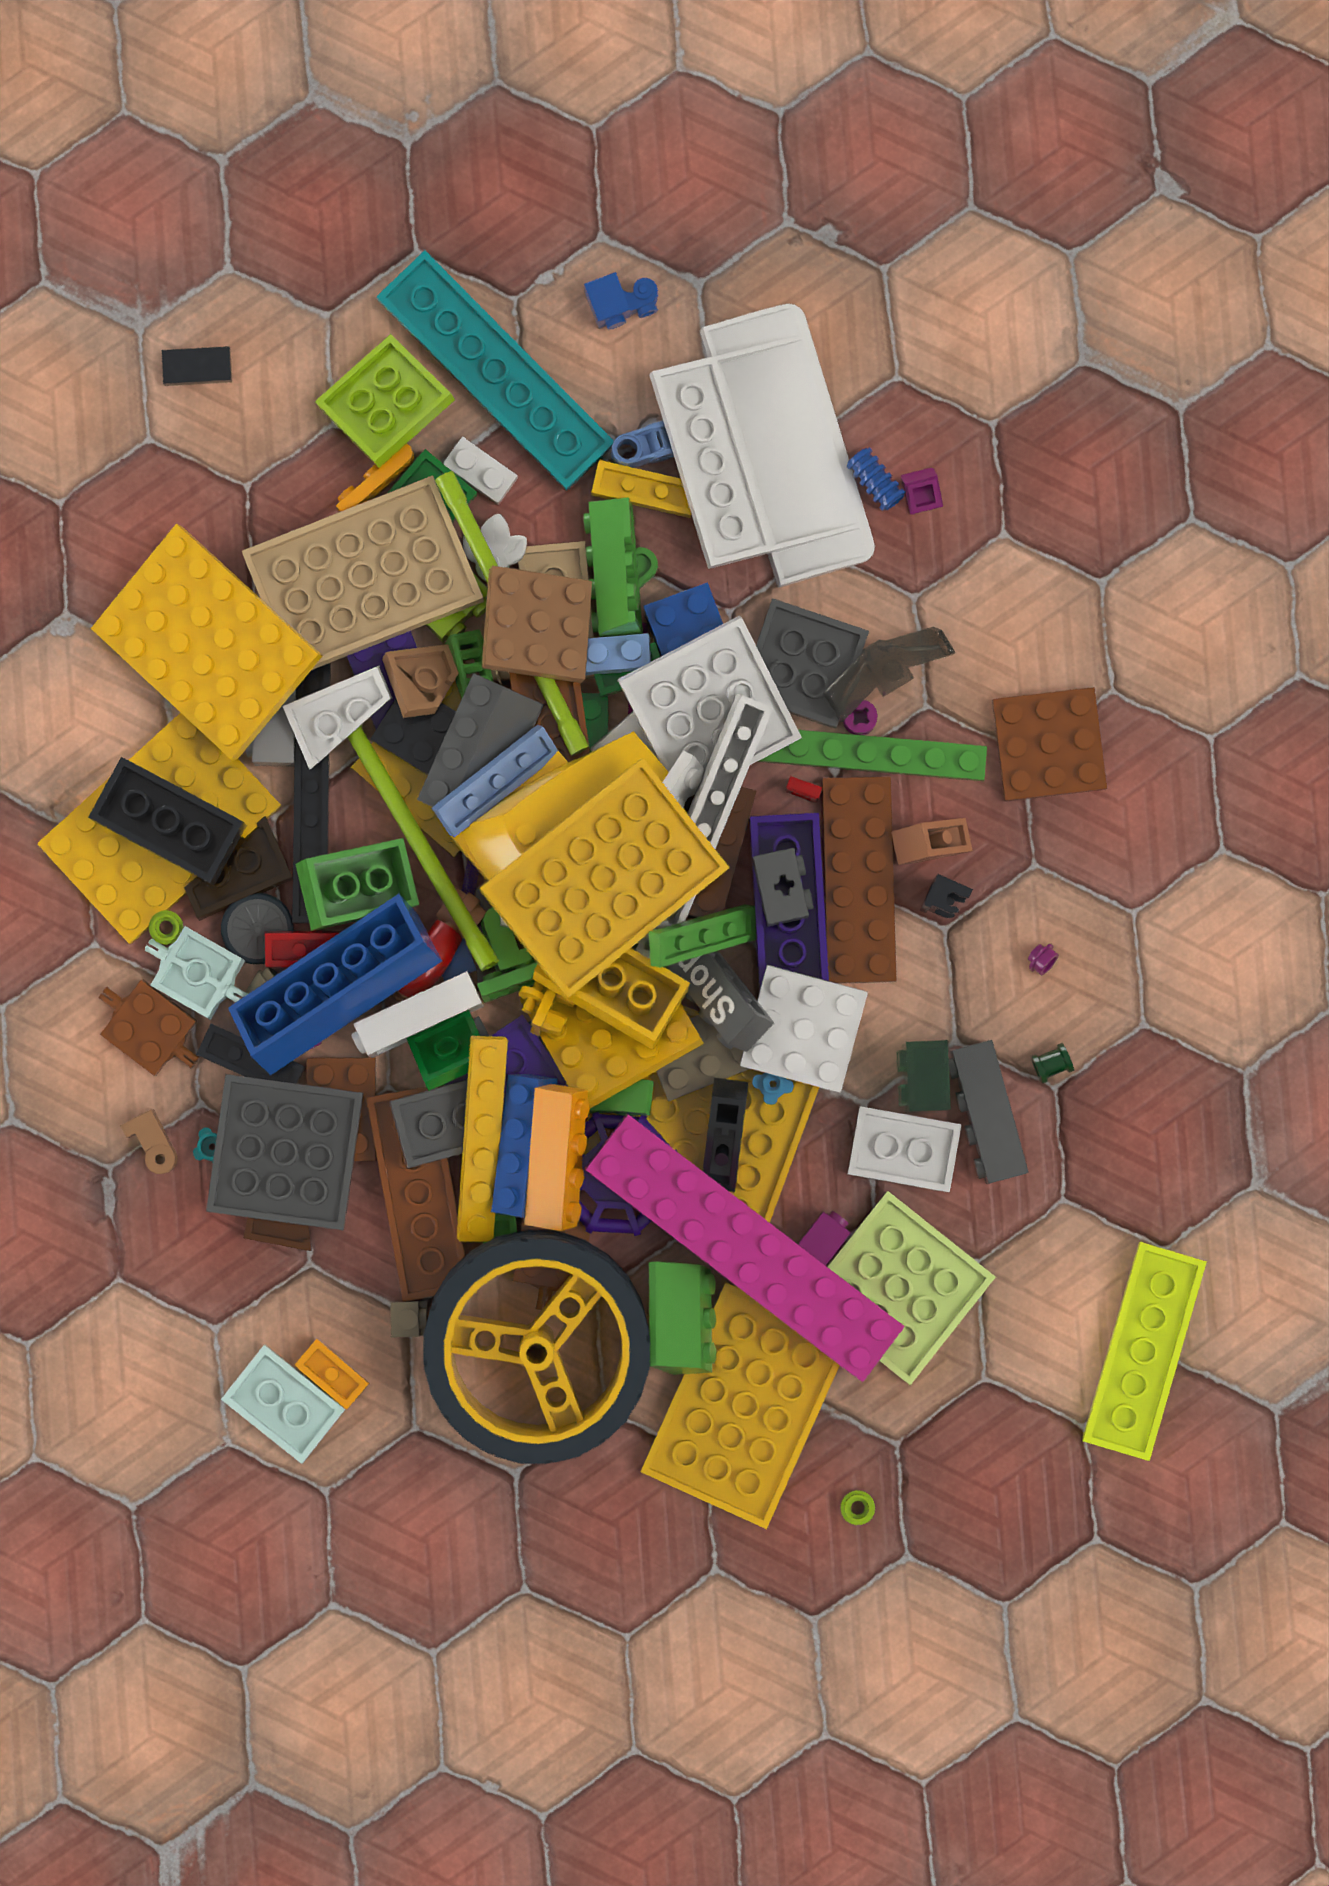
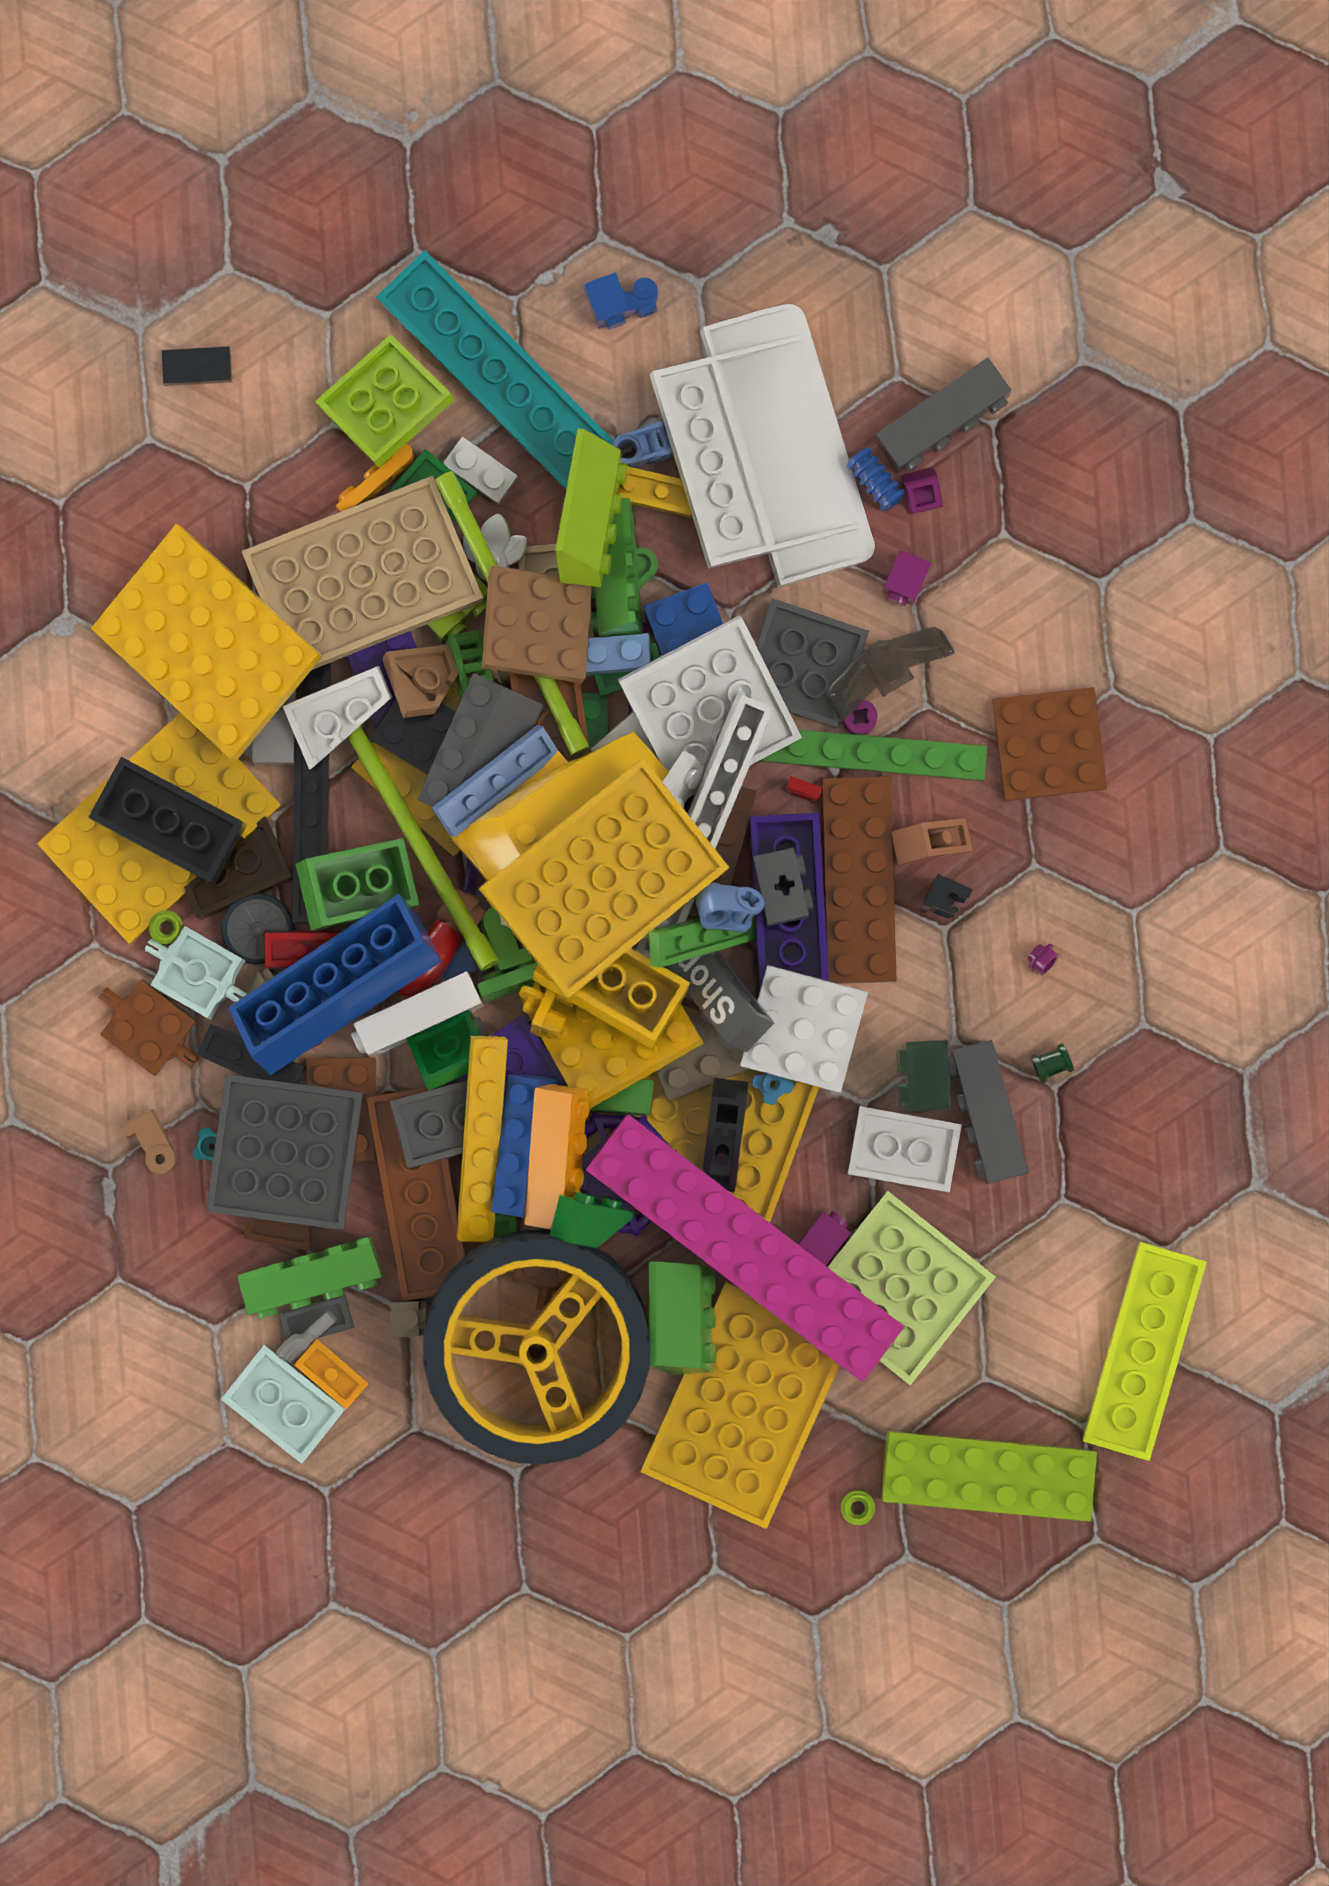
(299, 1319): none -> dark grey tile
(299, 1343): none -> light grey piece
(311, 1276): none -> bright green wedge
(587, 1221): none -> green slope
(589, 511): none -> lime slope
(726, 907): none -> medium blue piece
(906, 579): none -> magenta brick
(943, 415): none -> dark grey brick
(988, 1475): none -> lime brick

